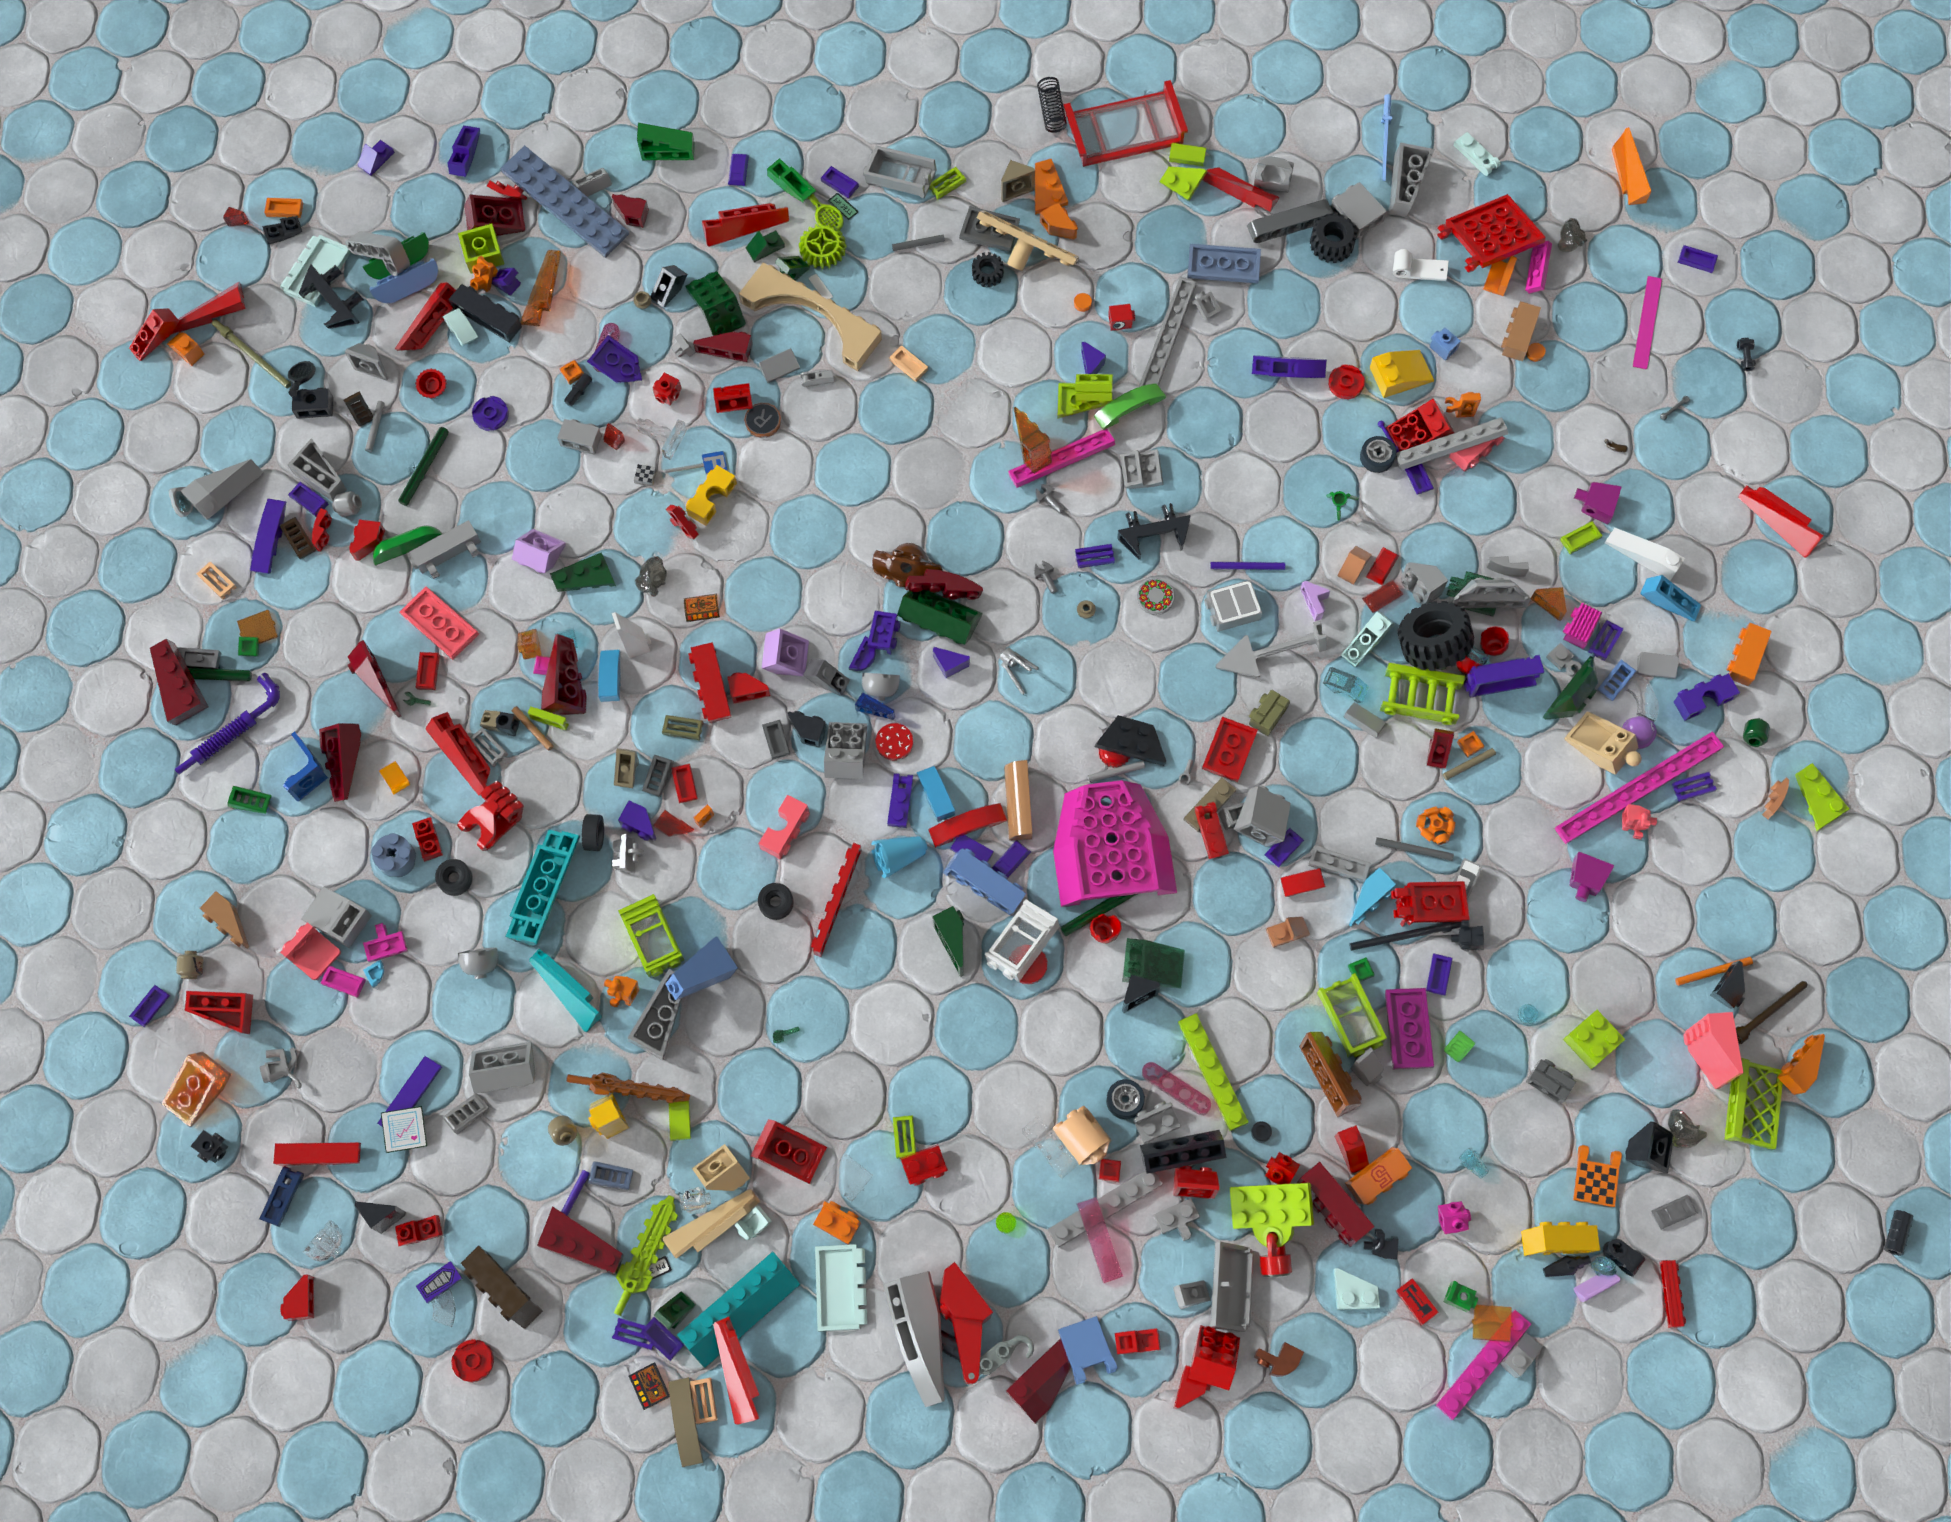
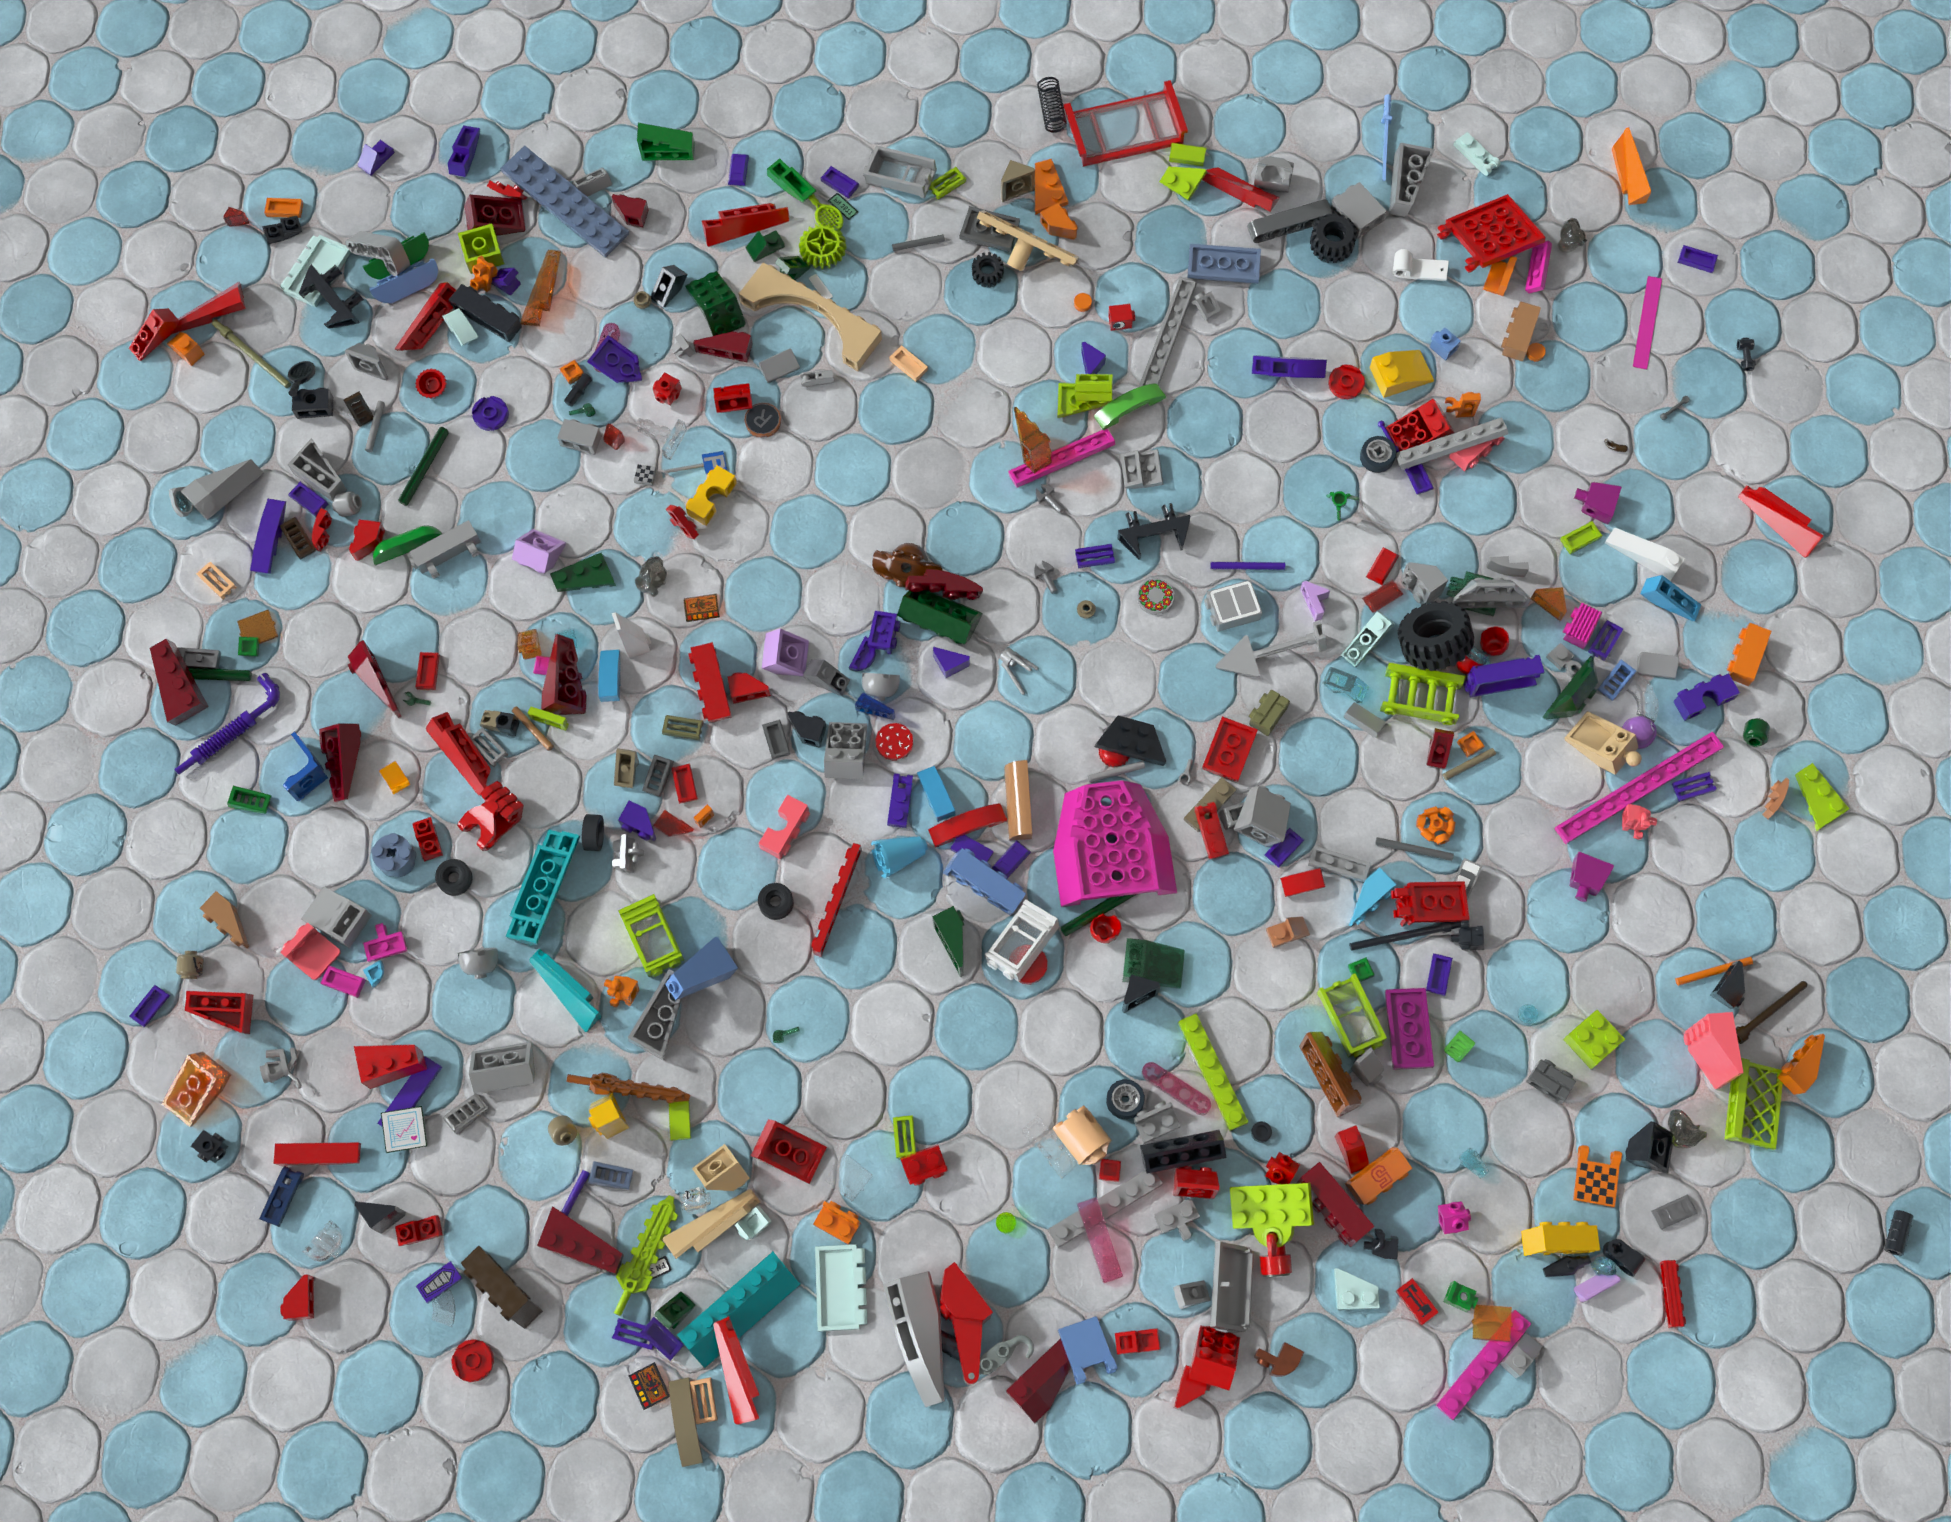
(388, 1063): none -> red wedge
(439, 623): coral tile -> none
(587, 408): none -> clear green hand
(1354, 564): nougat slope -> none

